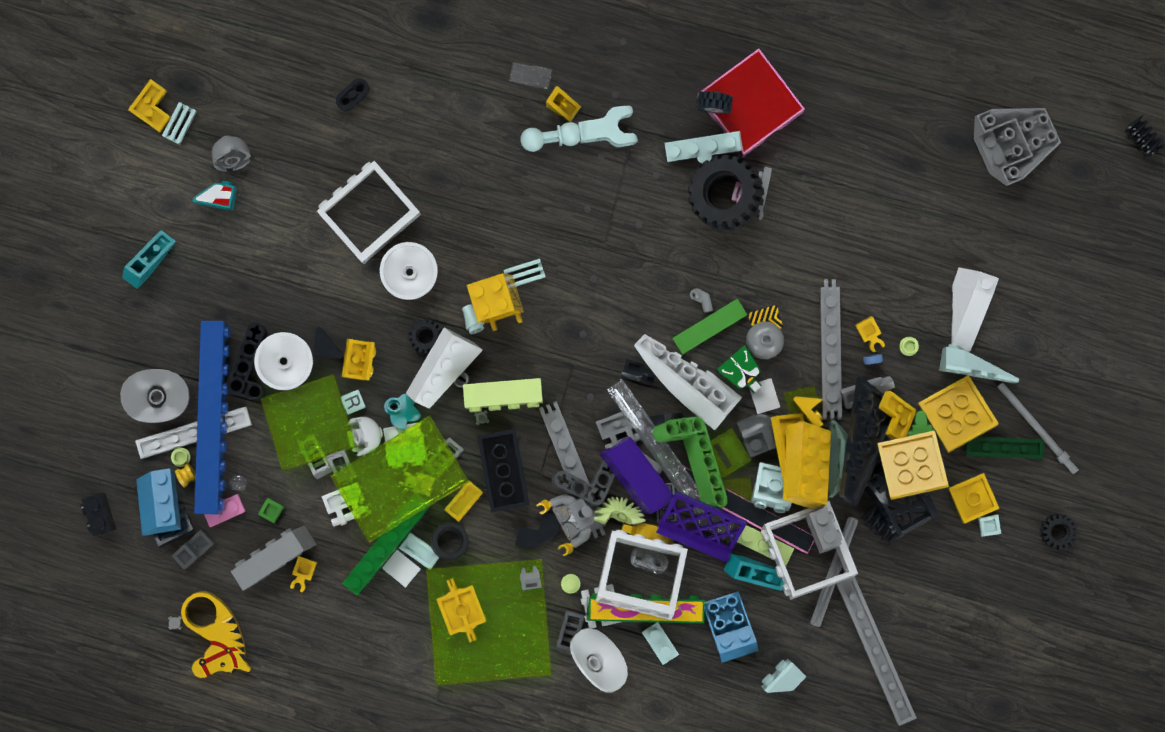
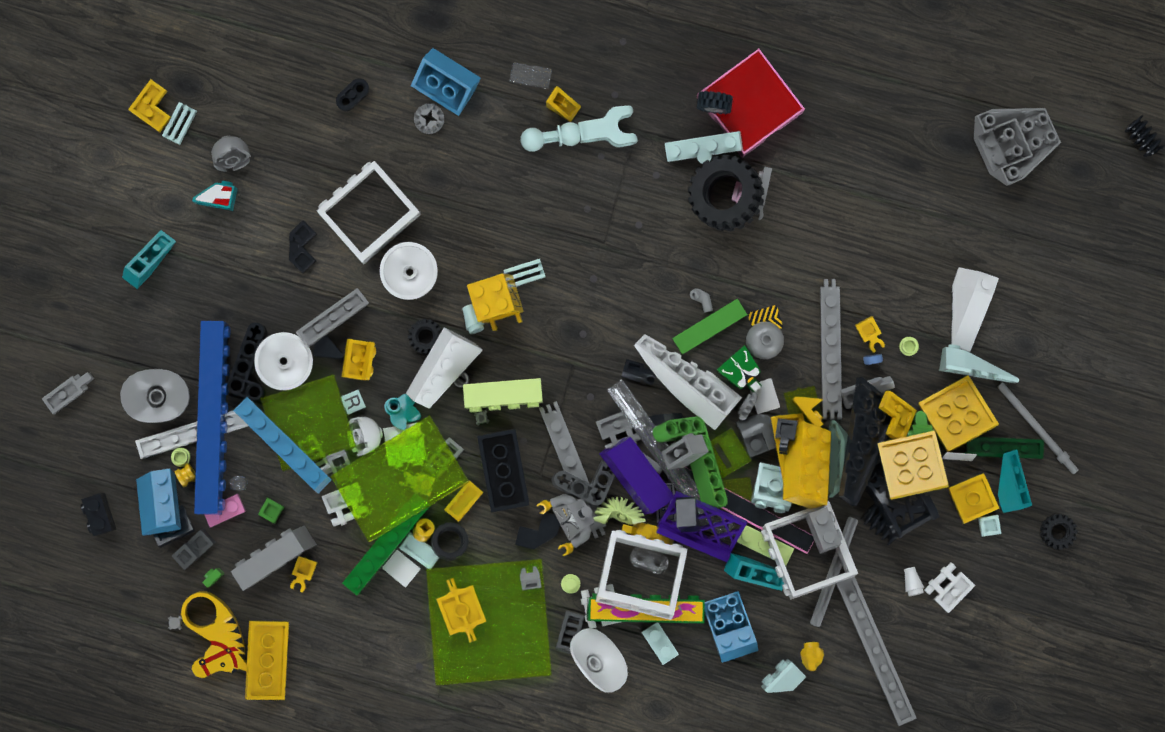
(67, 392): none -> light grey hinge
(212, 577): none -> bright green plate
(266, 660): none -> yellow plate
(282, 445): none -> dark azure brick
(297, 253): none -> black tile
(332, 317): none -> light grey plate
(420, 533): none -> yellow wheel
(433, 126): none -> light grey gear
(445, 81): none -> dark azure slope
(684, 451): none -> light grey brick
(687, 514): none -> slope
(747, 406): none -> light grey gear
(785, 432): none -> black plate
(812, 655): none -> yellow rock
(912, 582): none -> white cone
(953, 592): none -> white plate
(959, 456): none -> white sticker
(1013, 489): none -> teal slope

